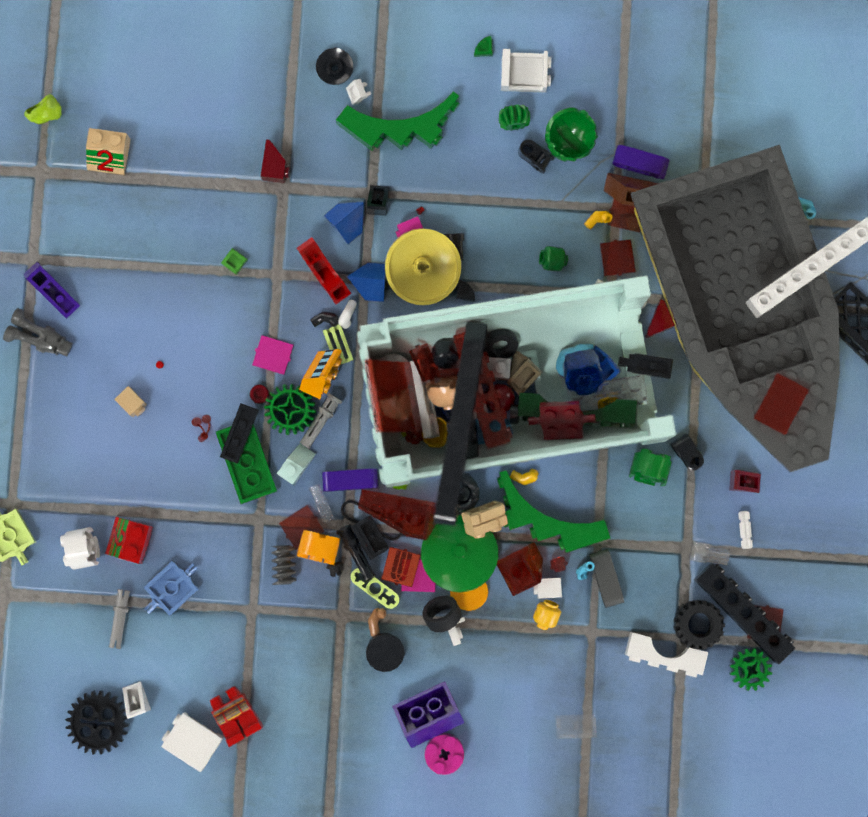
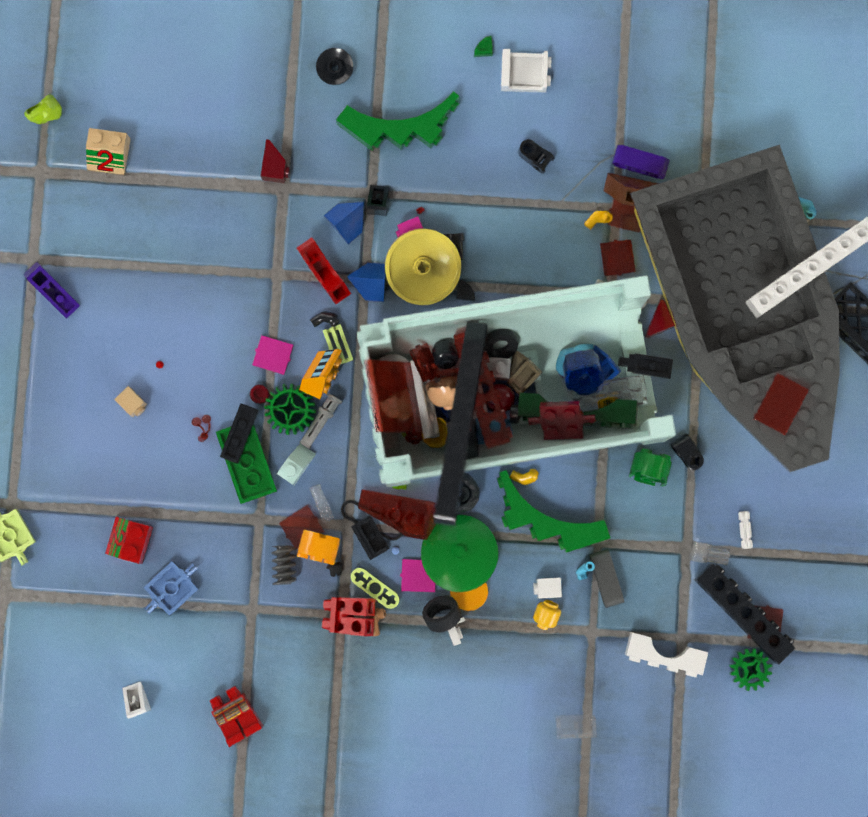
(48, 339): dark grey piece -> none
(80, 548): white brick -> none
(96, 740): black gear -> none
(119, 618): light grey pin -> none
(191, 741): white panel -> none
(234, 261): bright green tile -> none
(343, 619): none -> red hips
(344, 319): white arm -> none
(350, 480): dark purple beam -> none
(351, 544): black pin -> none
(356, 91): white tile -> none
(385, 652): black tile -> none
(400, 566): clear red piece -> none
(428, 714): dark purple brick -> none
(440, 764): dark pink brick -> none
(484, 519): tan brick -> none
(514, 117): green gear -> none
(522, 568): clear red slope -> none
(553, 258): green head -> none
(558, 564): clear red plate -> none
(571, 134): green piece -> none
(715, 624): black tyre -> none
(744, 481): dark red slope -> none

